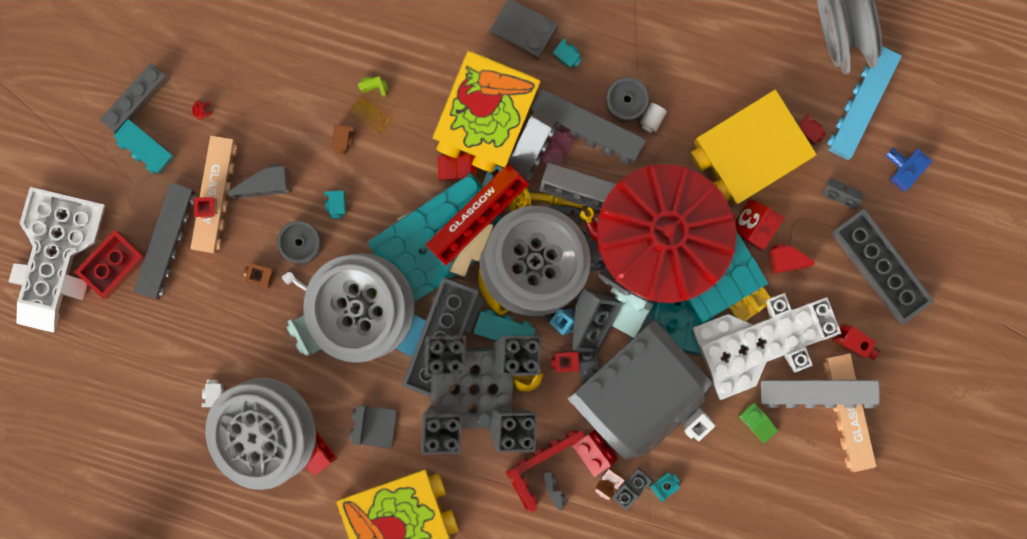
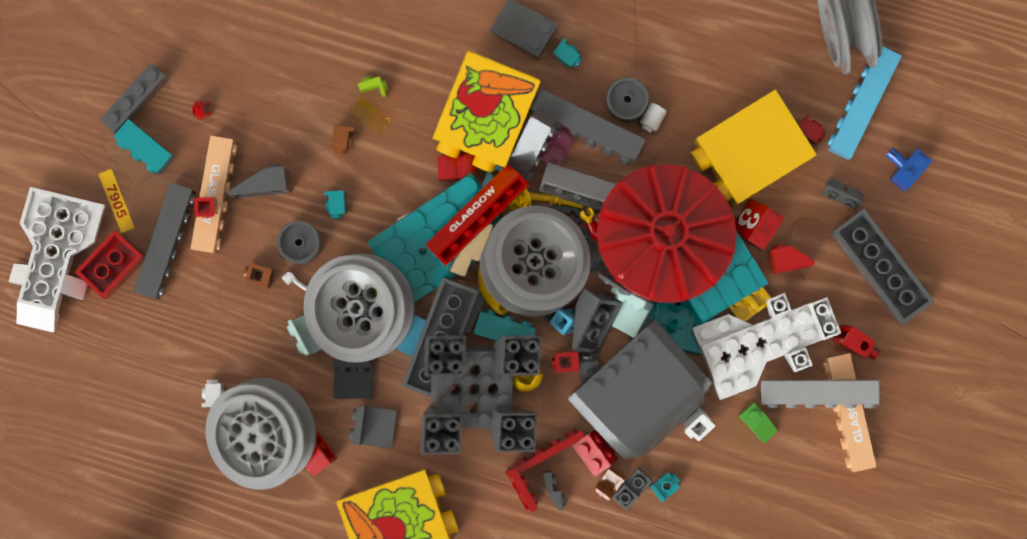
(116, 201): none -> yellow sticker
(353, 379): none -> black bracket

